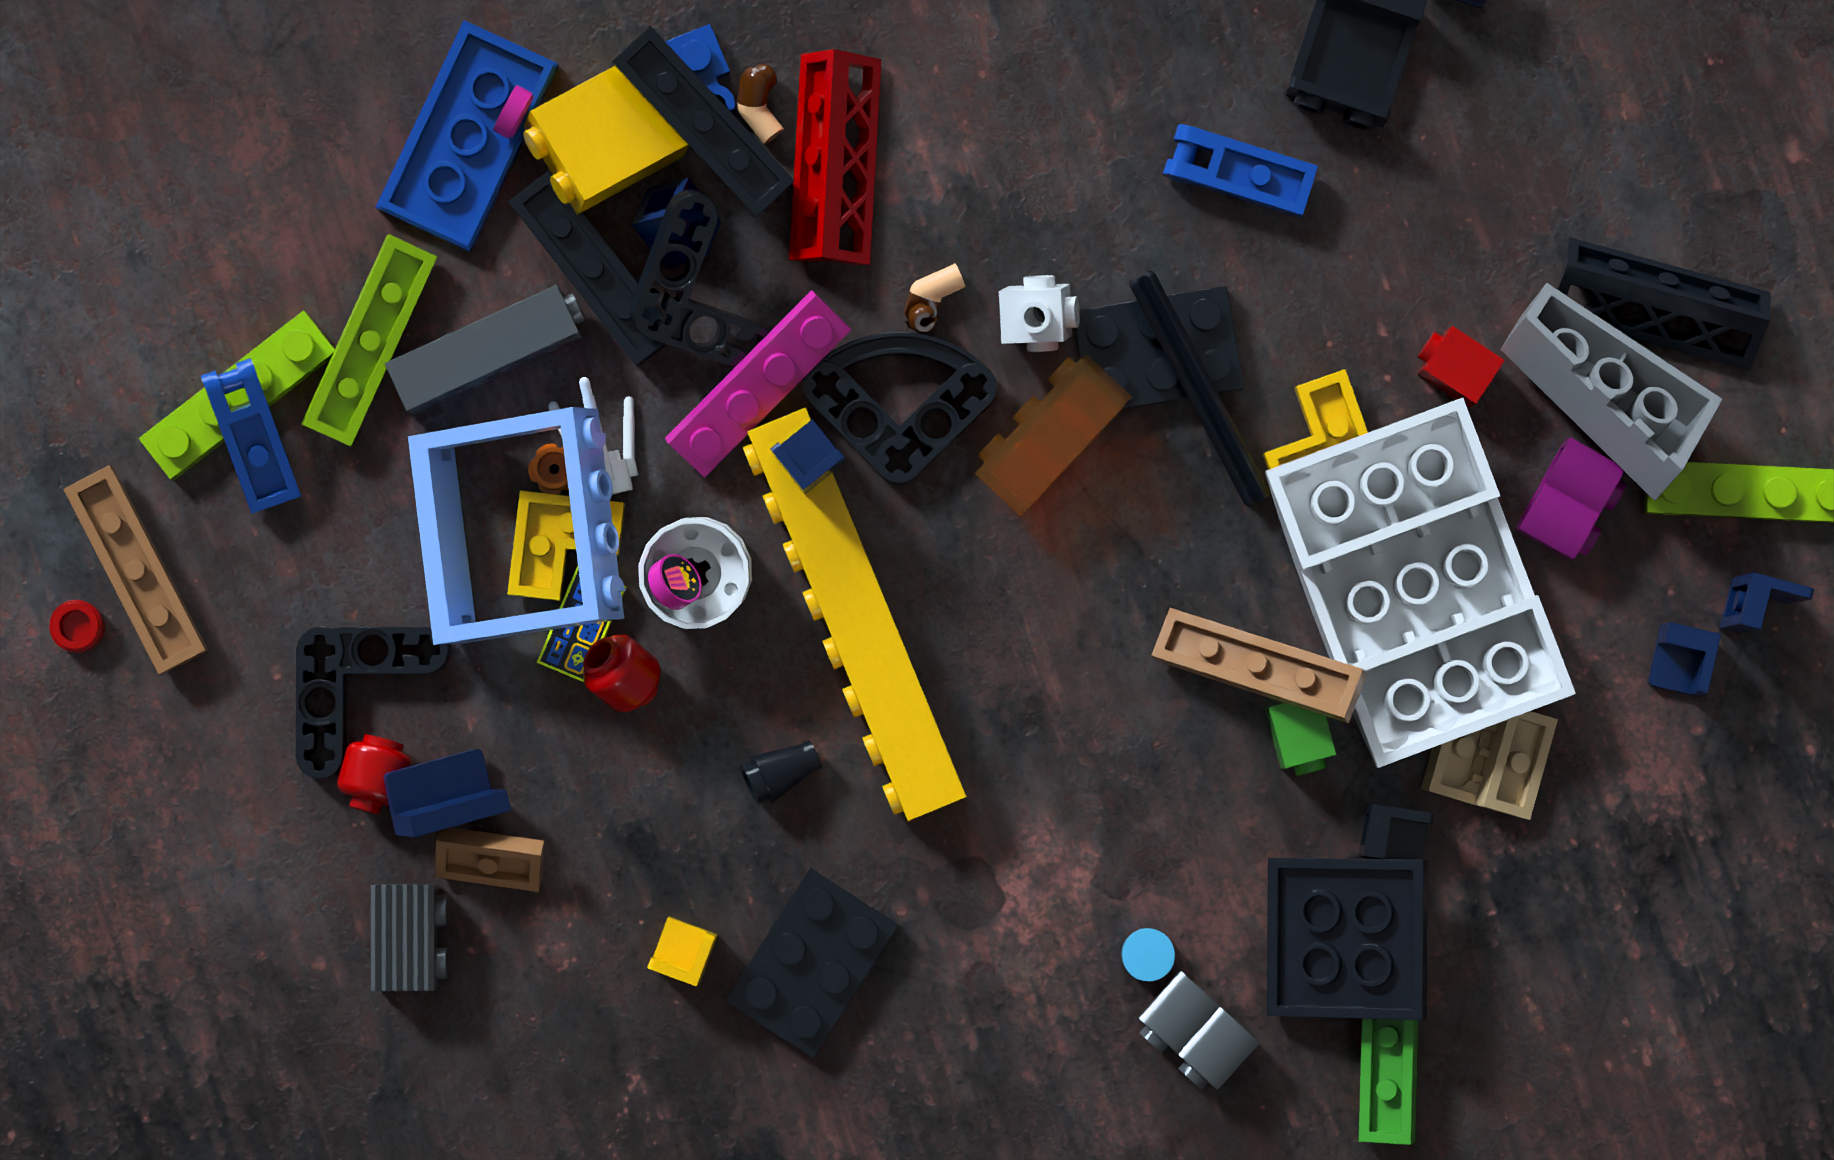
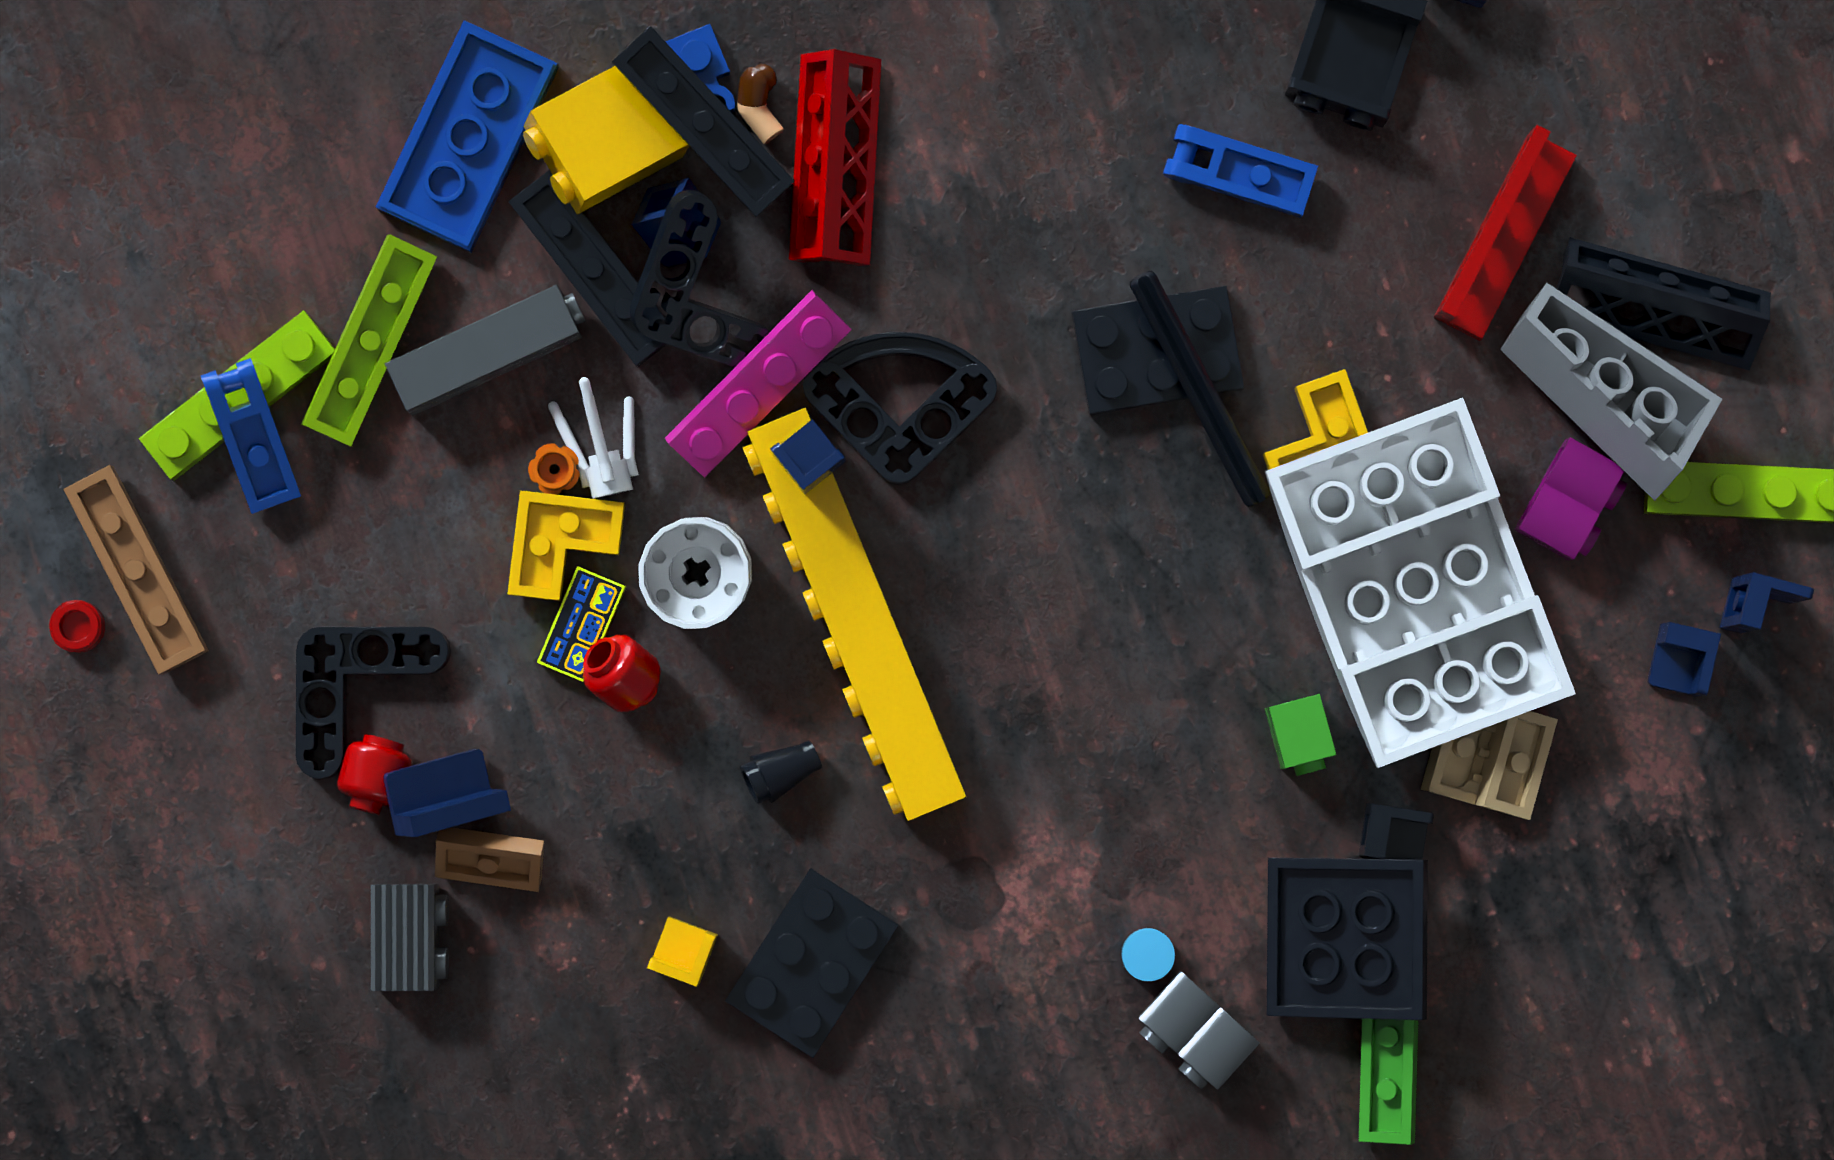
(444, 534): light blue window -> none
(513, 112): dark pink tile -> none
(674, 582): tile -> none
(926, 295): arm -> none
(1020, 316): white brick -> none
(1051, 433): clear orange brick -> none
(1259, 665): medium nougat plate -> none
(1458, 365): red brick -> none
(1505, 234): none -> red fence

